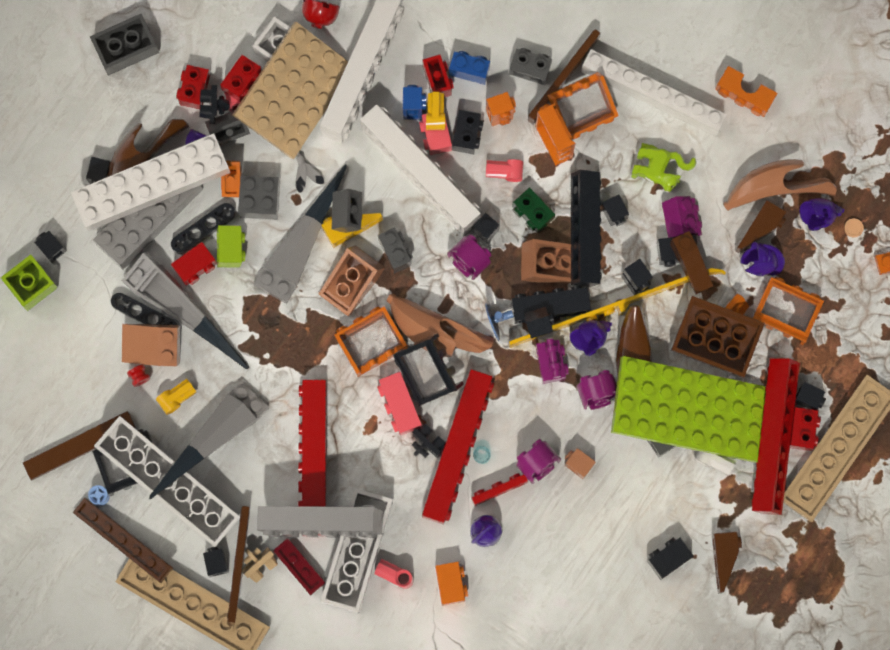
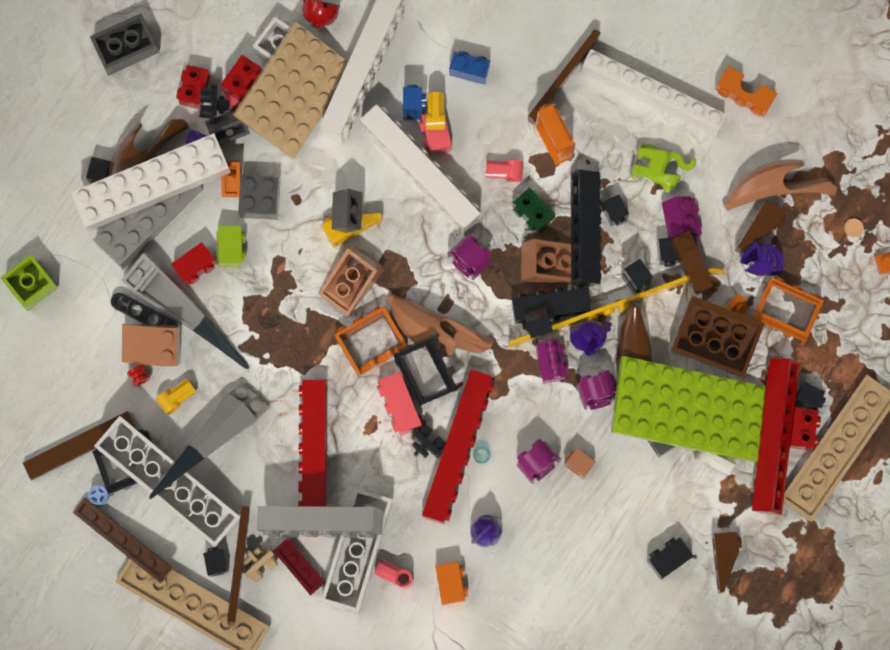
(49, 246): black brick -> none
(201, 226): black beam -> none
(286, 265): light grey plate -> none
(306, 170): light grey piece -> none
(392, 245): dark grey brick -> none
(436, 75): red brick -> none
(466, 132): black brick -> none
(486, 228): black brick -> none
(498, 317): medium blue shield -> none
(498, 489): red plate -> none
(500, 109): orange brick -> none
(530, 66): dark grey brick -> none
(584, 104): window -> none
(819, 213): dark purple helmet -> none

